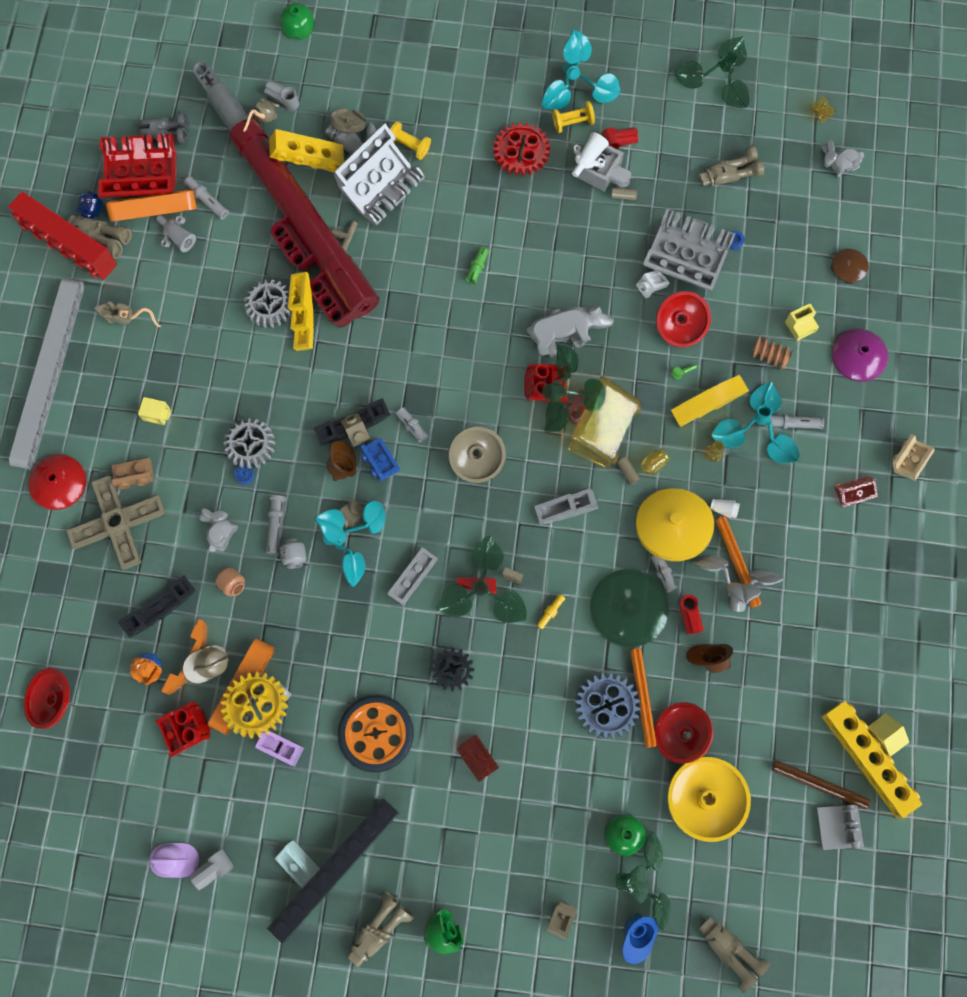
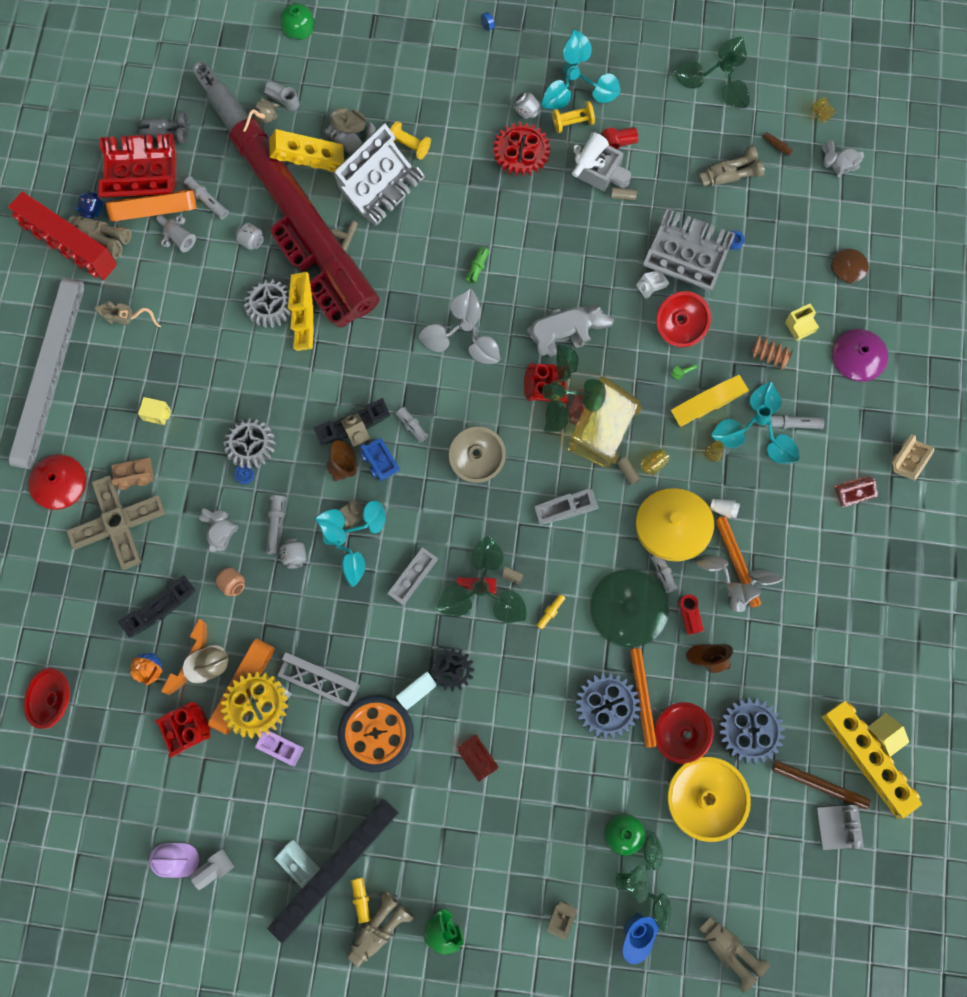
(249, 236): none -> light grey head
(322, 673): none -> light grey fence
(360, 900): none -> yellow pin
(416, 690): none -> light aqua slope
(465, 307): none -> light grey plant
(487, 21): none -> blue tile
(526, 105): none -> light grey head
(733, 731): none -> sand blue gear
(780, 145): none -> reddish brown animal

